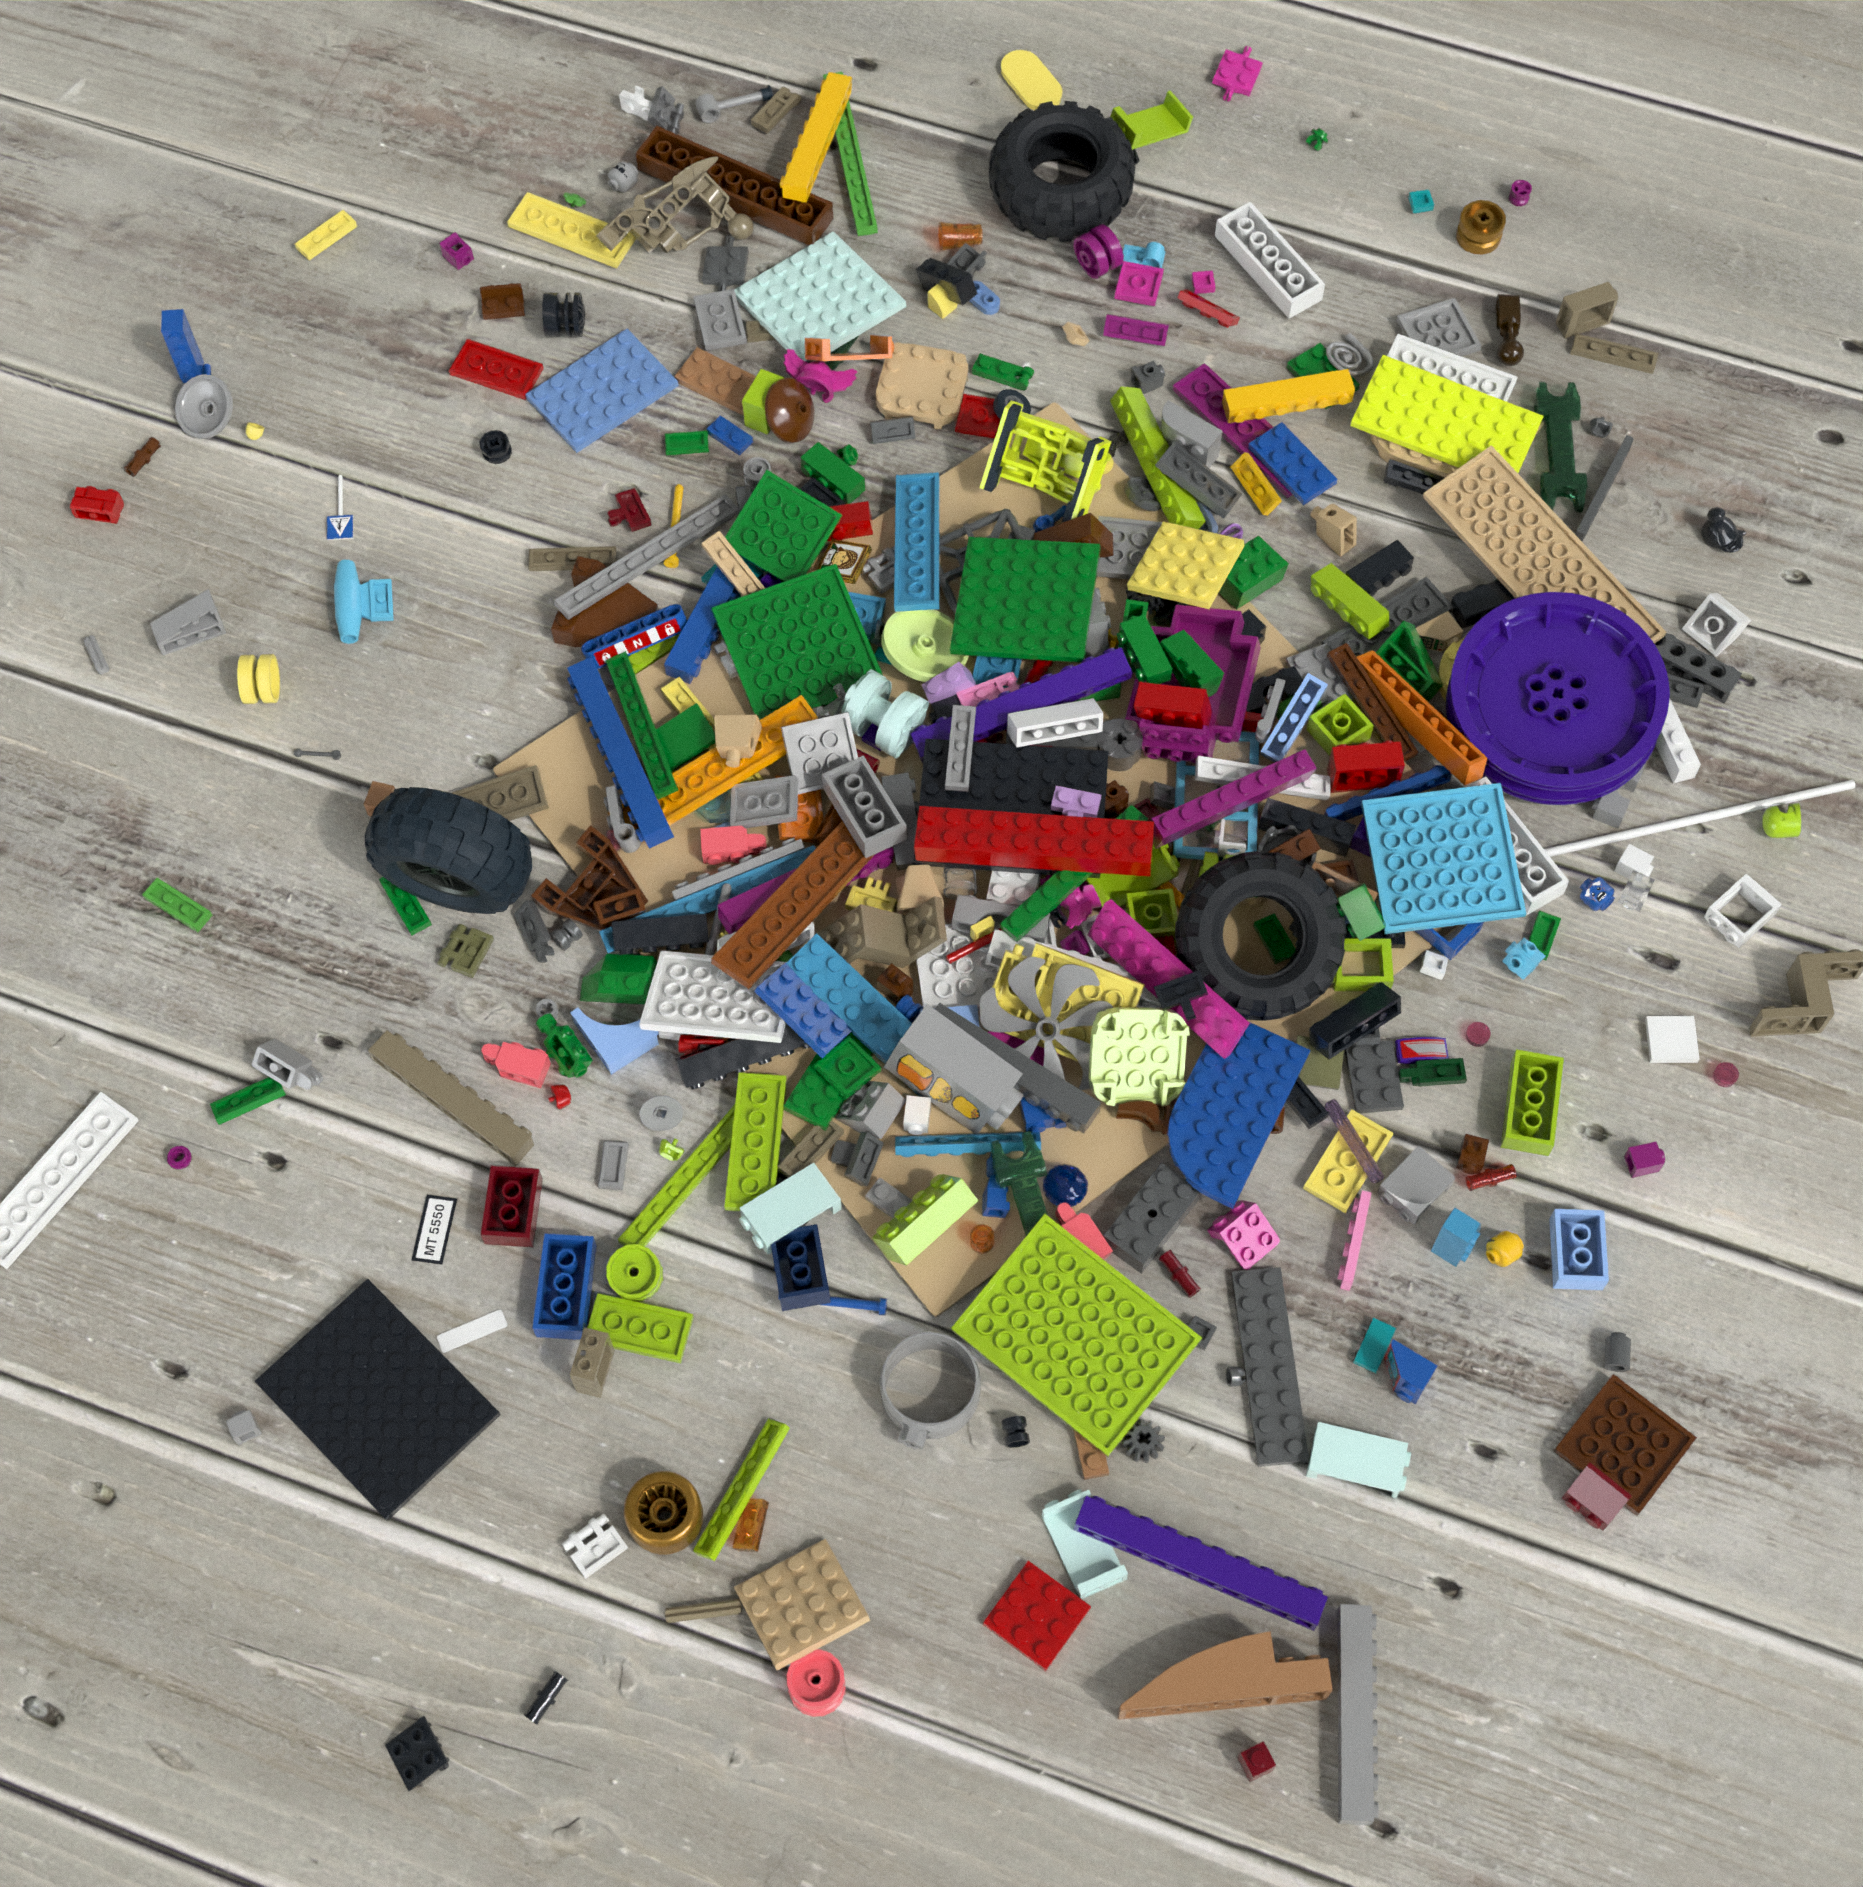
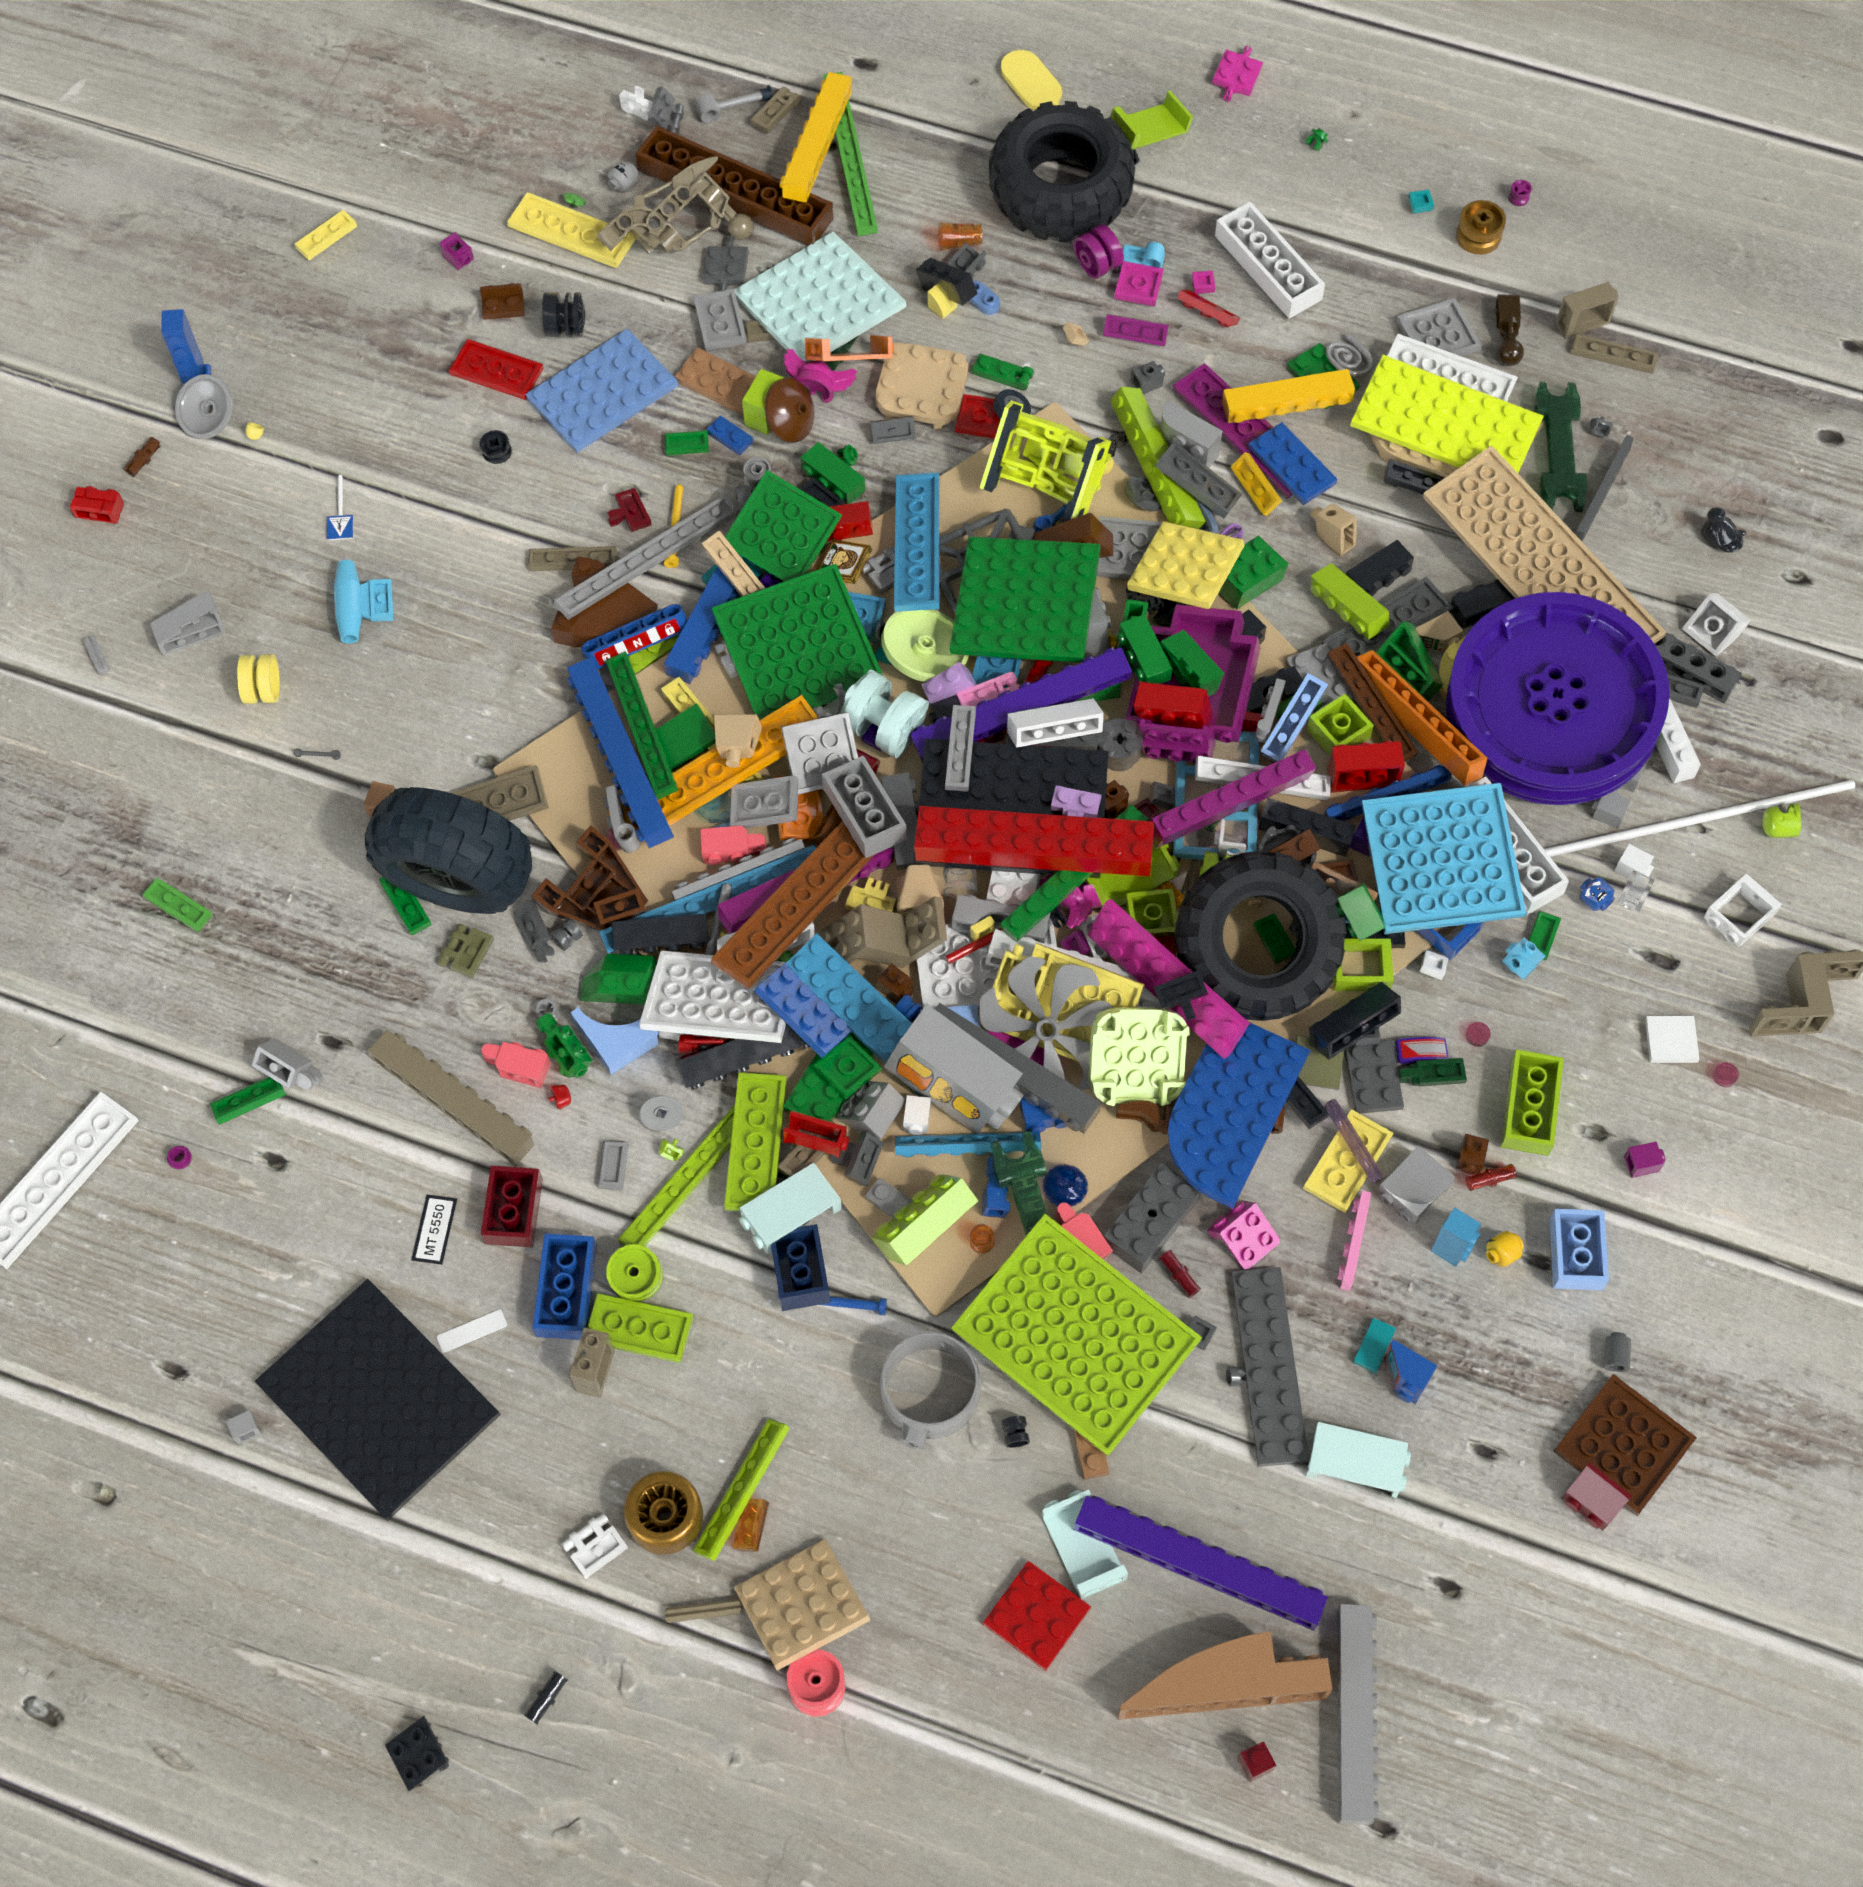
(817, 1126): none -> red window
(1143, 1449): dark grey gear -> none

